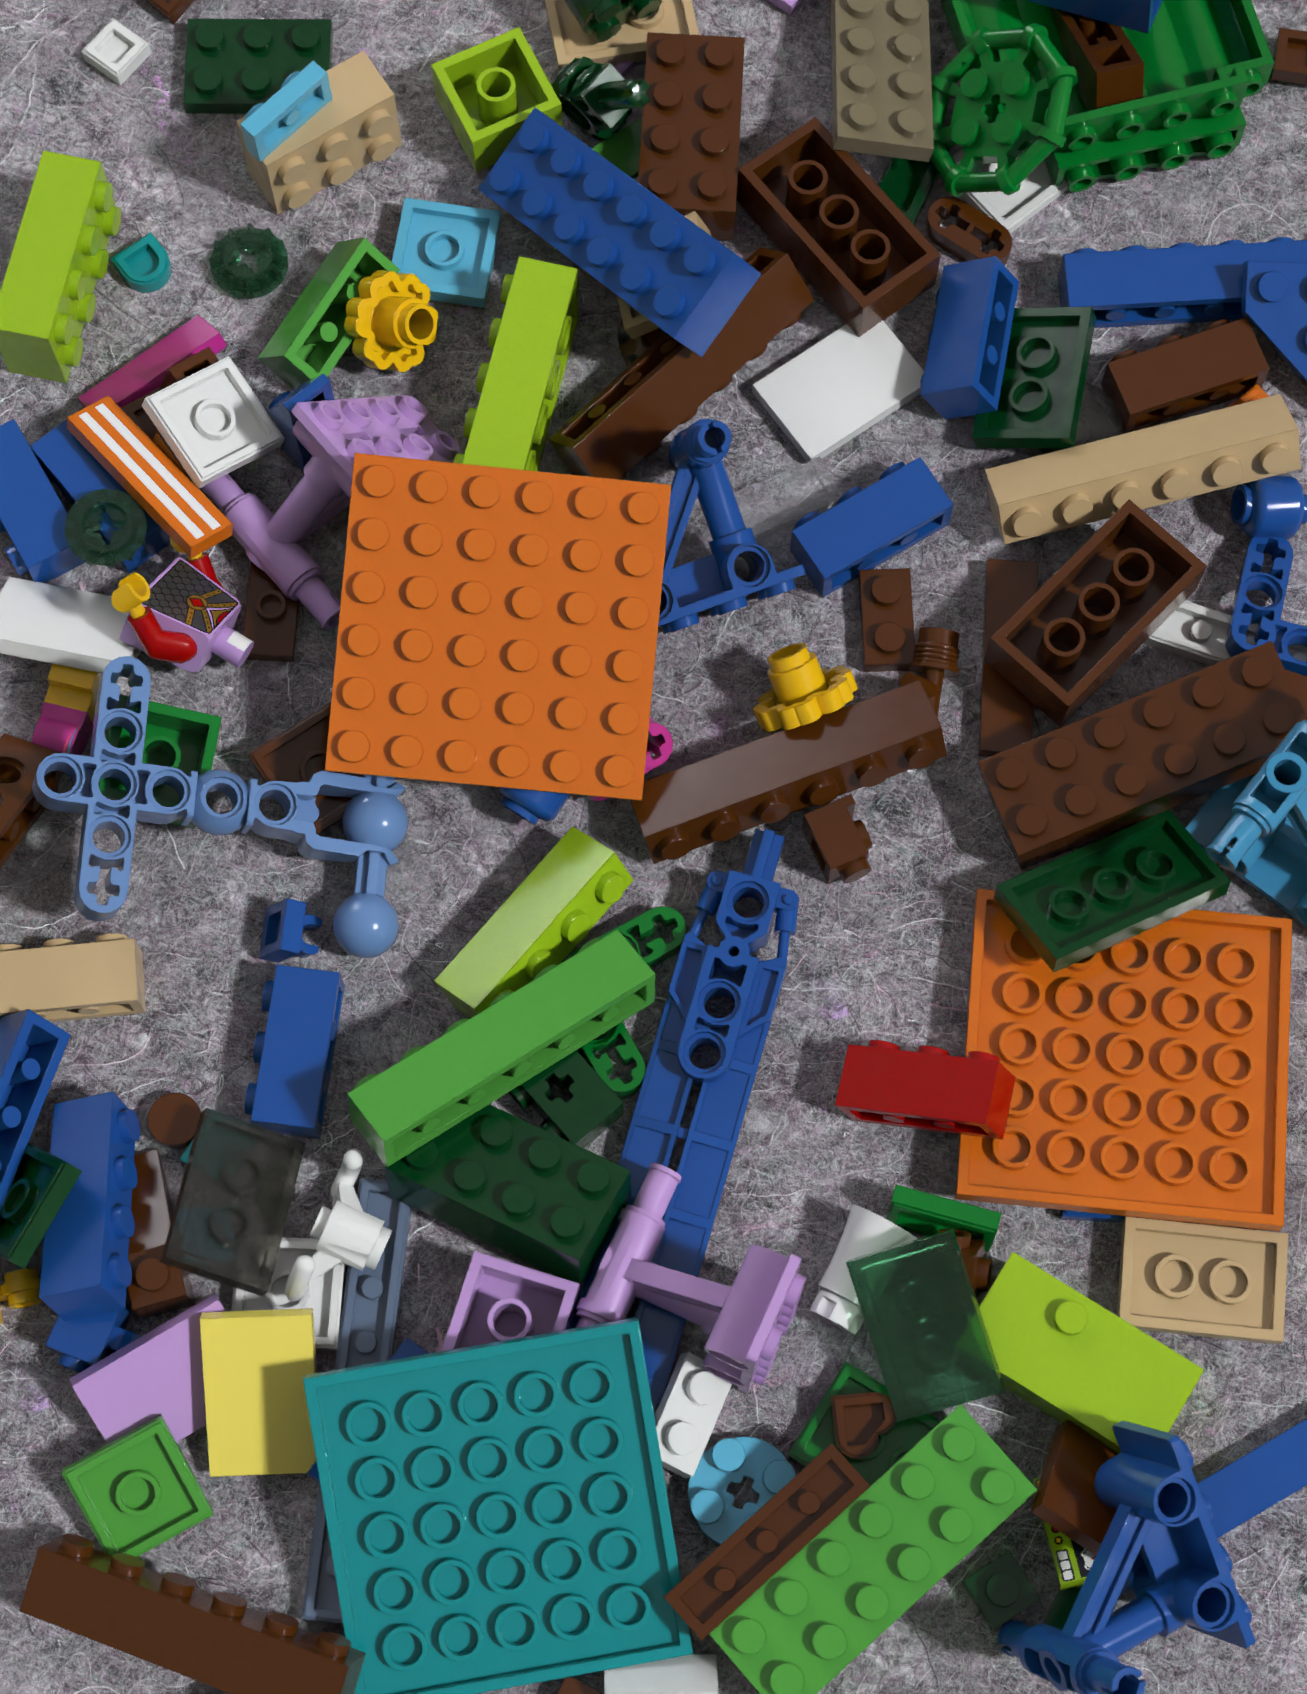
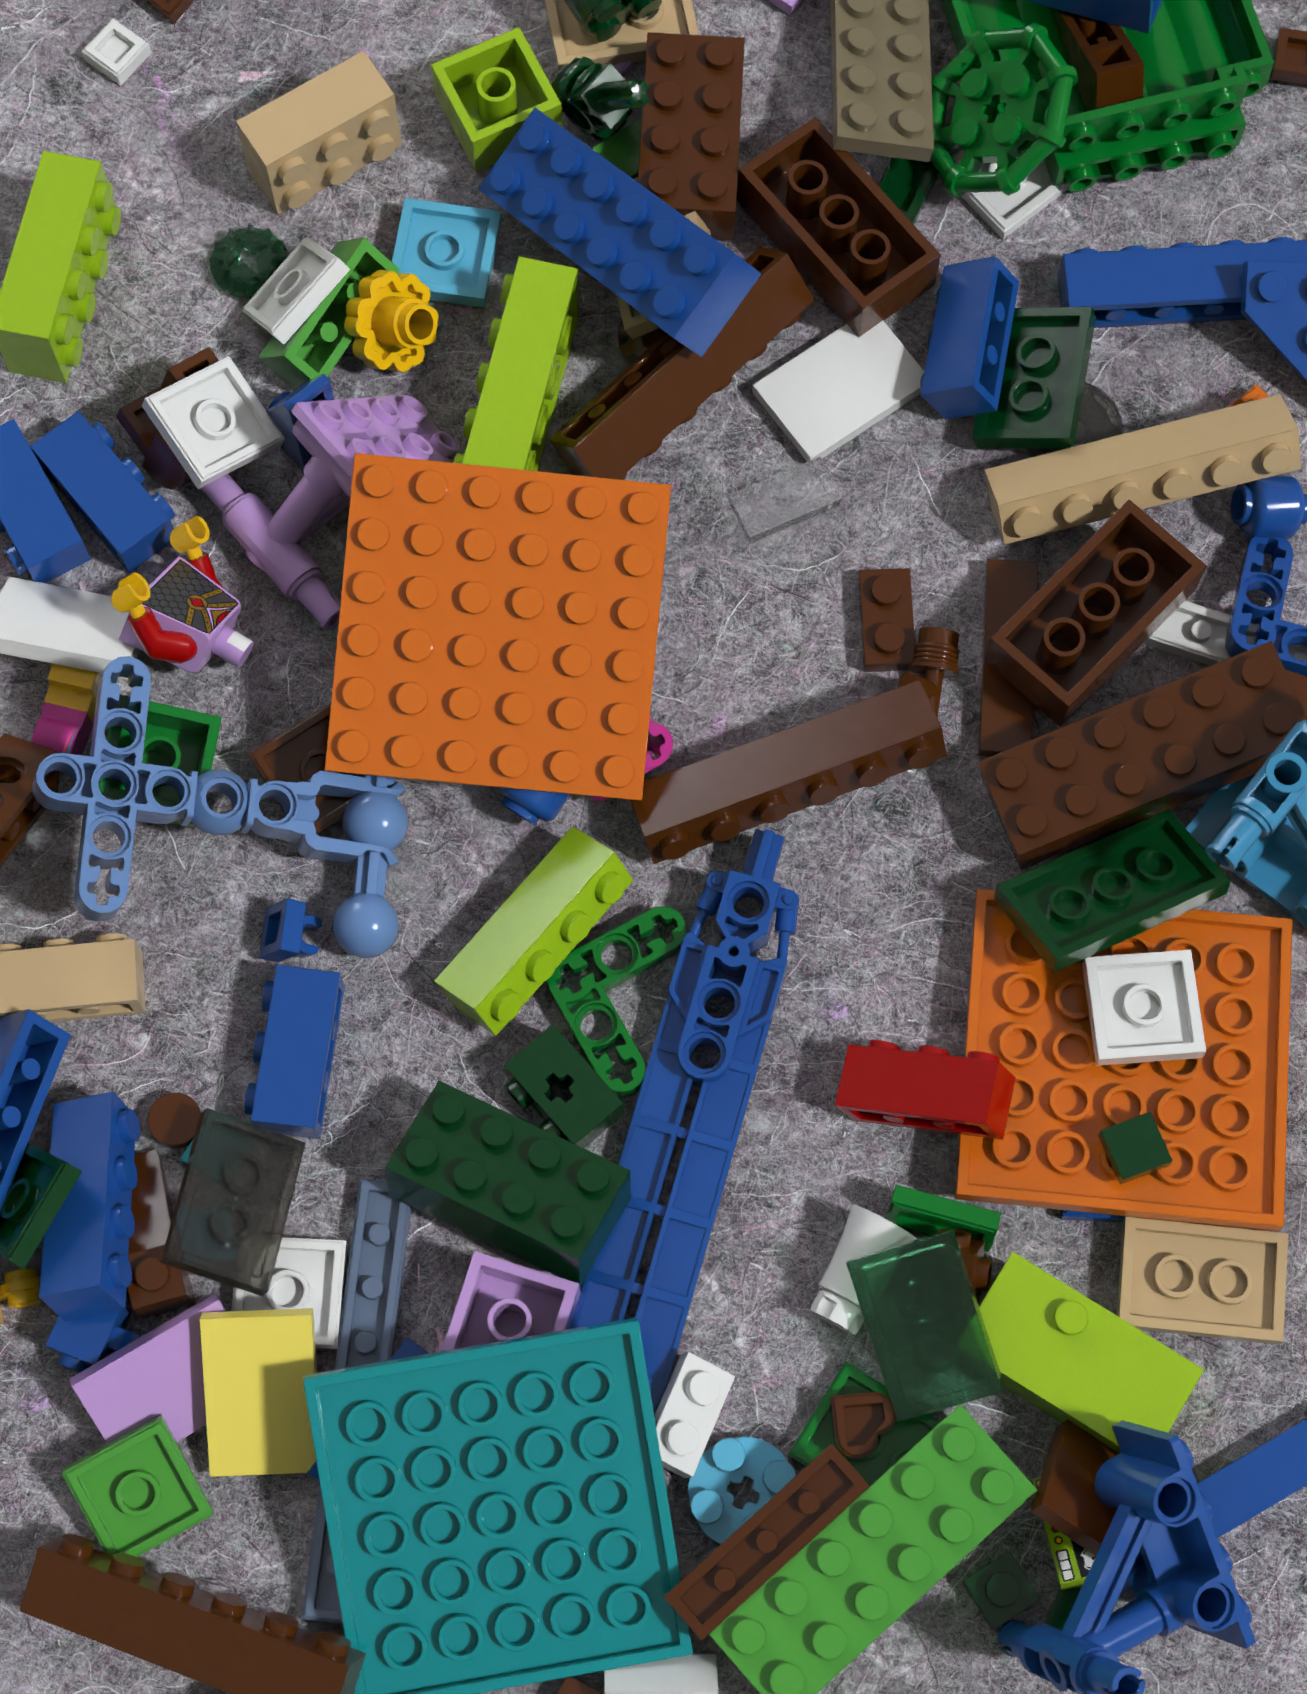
(87, 517): clear green gear -> none
(144, 265): teal tile -> none
(149, 368): dark pink tile -> none
(149, 476): orange tile -> none
(247, 60): dark green plate -> none
(269, 619): reddish brown plate -> none
(286, 111): medium azure plate -> none
(295, 289): none -> white tile
(343, 1233): white piece -> none
(500, 1047): bright green brick -> none
(711, 580): blue plate -> none
(740, 1320): lavender plate -> none
(801, 689): yellow plant -> none
(838, 841): reddish brown brick -> none
(870, 525): blue brick -> none
(969, 233): reddish brown beam -> none
(1135, 1148): none -> dark green tile
(1143, 1007): none -> white plate
(1185, 374): reddish brown brick -> none

